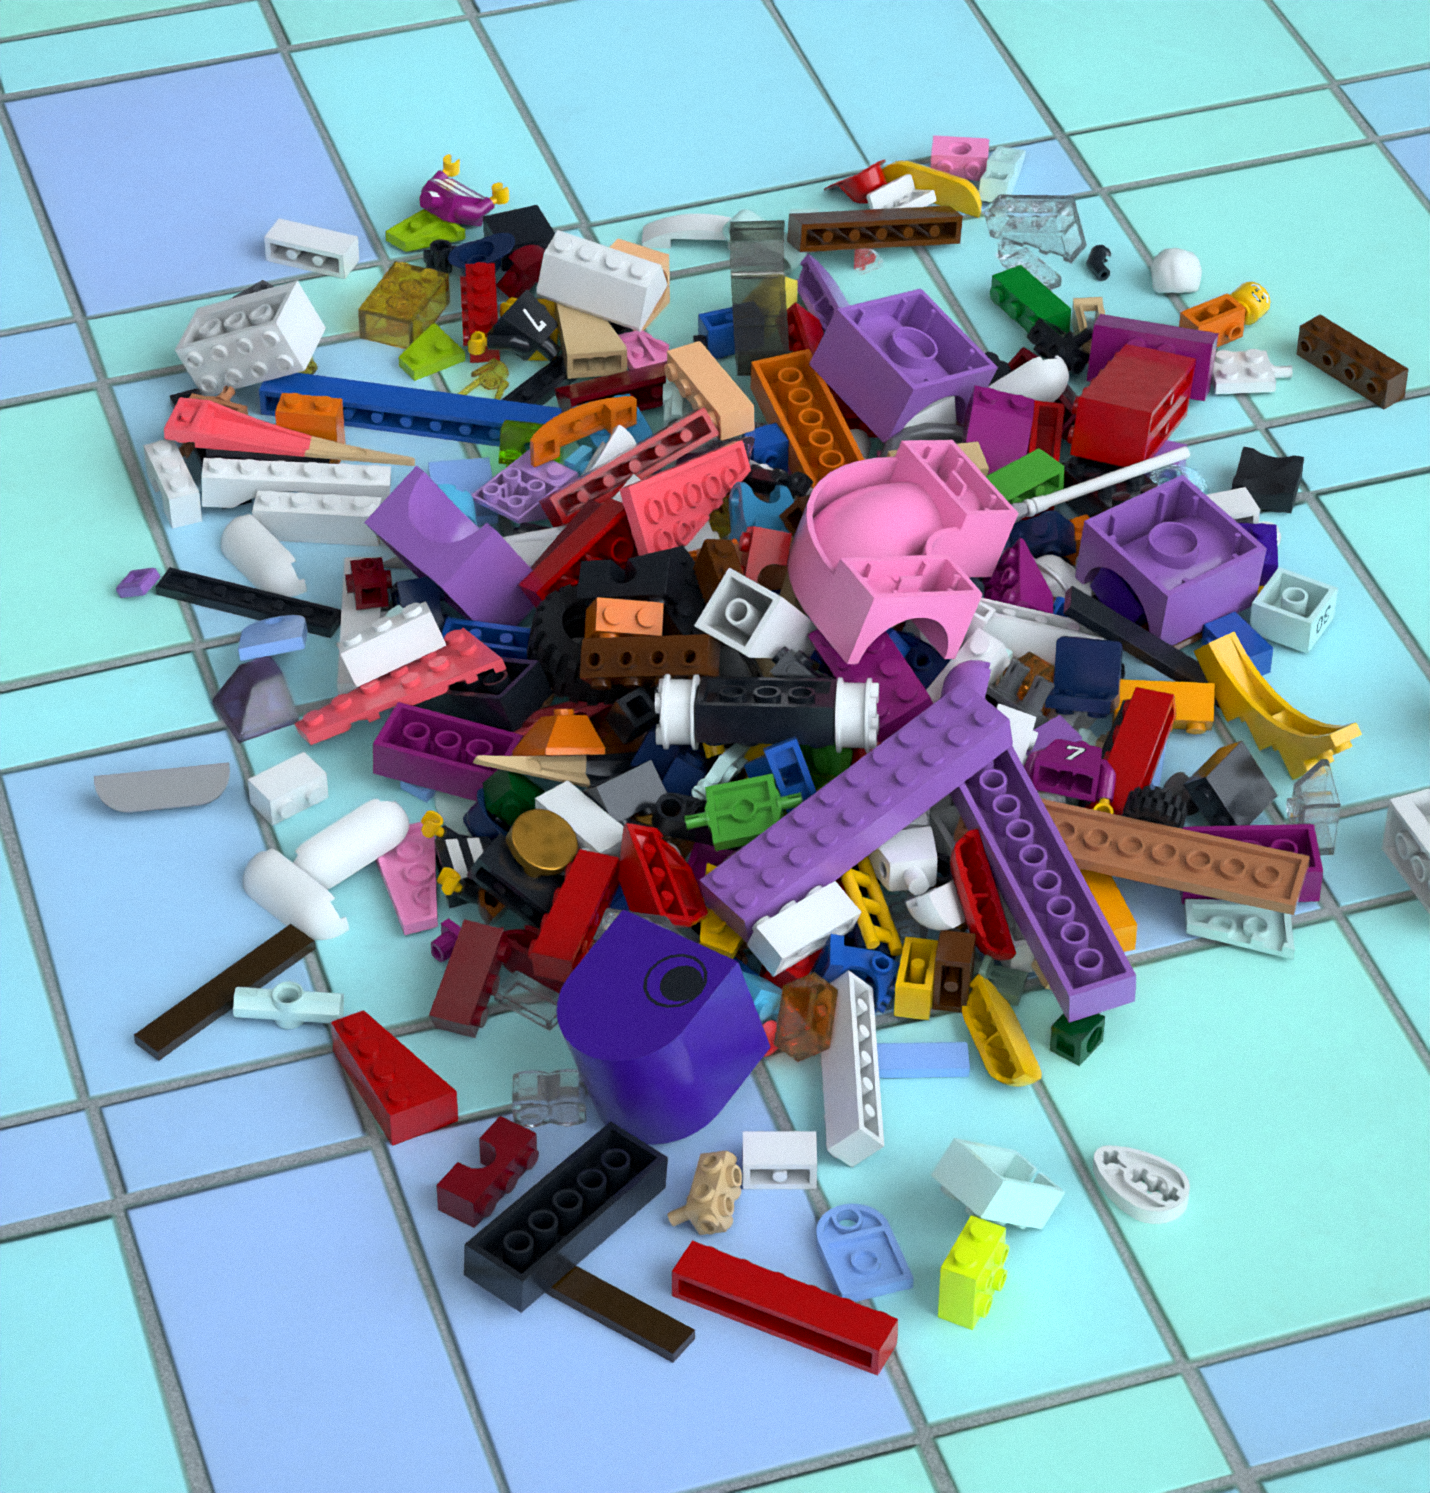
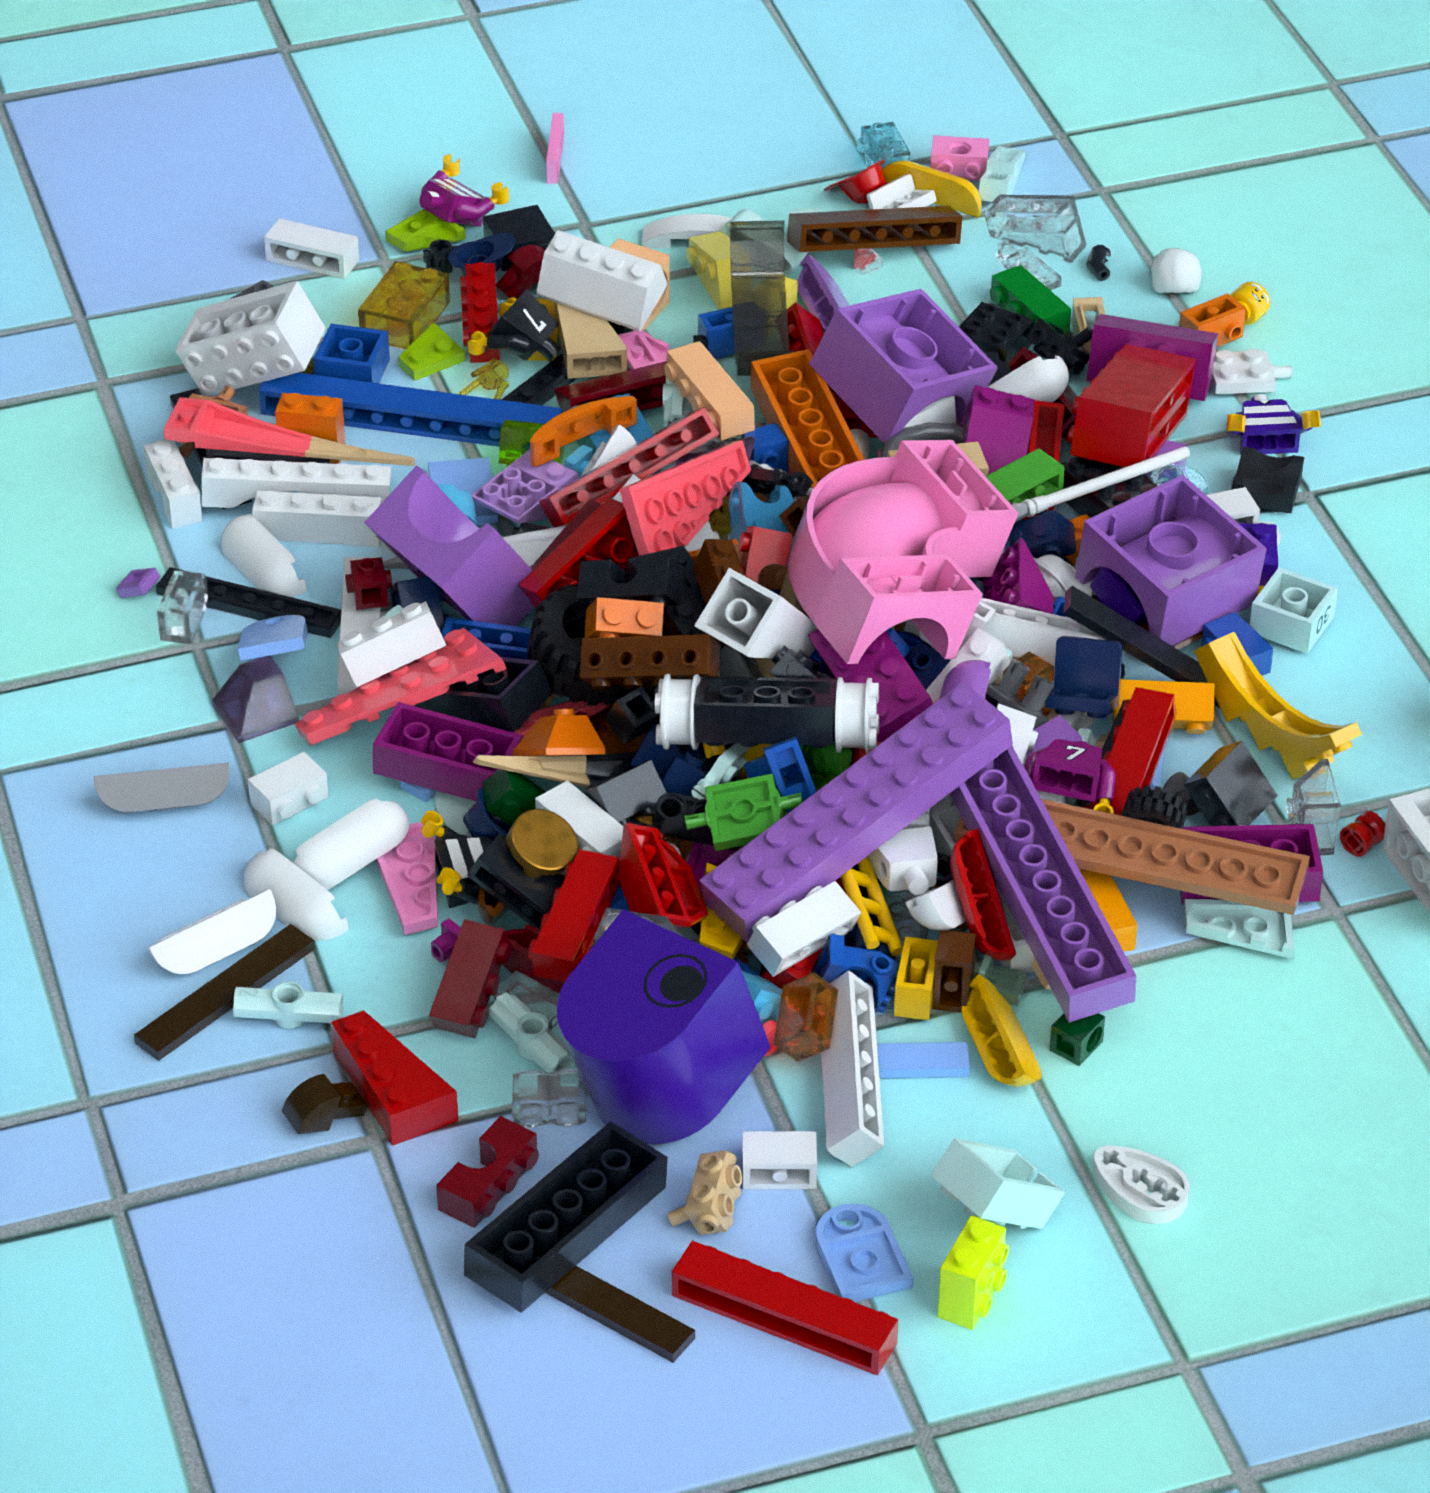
(182, 607): none -> clear brick
(216, 935): none -> white brick
(318, 1102): none -> dark brown brick
(353, 353): none -> blue brick
(531, 1034): none -> light aqua piece
(555, 148): none -> bright pink tile
(711, 261): none -> light yellow wedge
(882, 142): none -> clear light blue brick
(998, 330): none -> black brick
(1270, 425): none -> dark purple torso
(1352, 361): reddish brown brick -> none
(1363, 833): none -> red wheel

